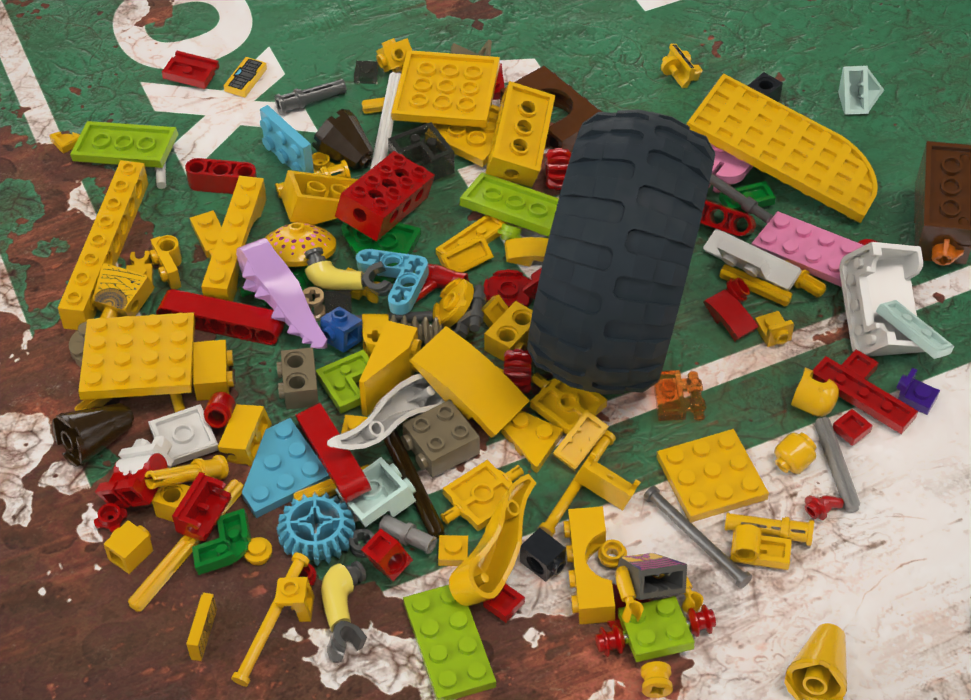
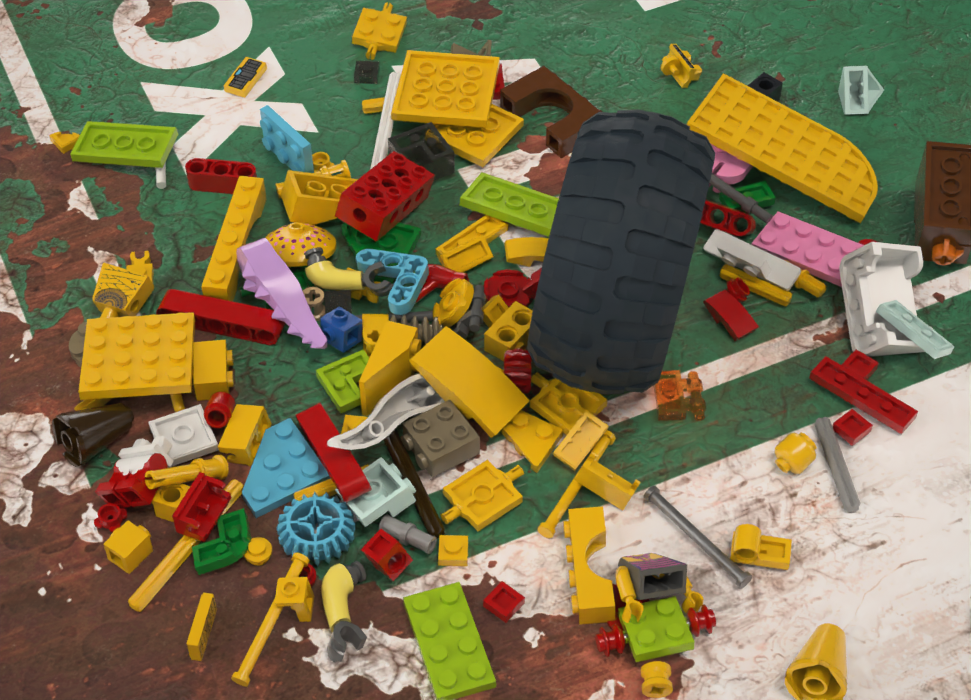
(103, 242): yellow brick -> none
(168, 257): yellow plate -> none
(190, 69): red plate -> none
(207, 231): yellow hinge -> none
(299, 378): dark tan brick -> none
(300, 98): dark grey pin -> none
(344, 140): dark brown cone -> none
(359, 534): dark grey bush -> none
(379, 30): none -> yellow plate
(393, 54): yellow brick -> none
(491, 562): yellow animal -> none
(509, 232): lime plate -> none
(527, 108): yellow brick -> none
(543, 555): black brick -> none
(556, 166): red gear -> none
(611, 547): yellow plate -> none
(712, 475): yellow plate -> none
(774, 328): yellow bracket -> none
(785, 525): yellow pin -> none
(815, 396): yellow helmet -> none
(819, 506): red plate -> none
(916, 393): dark purple bracket -> none

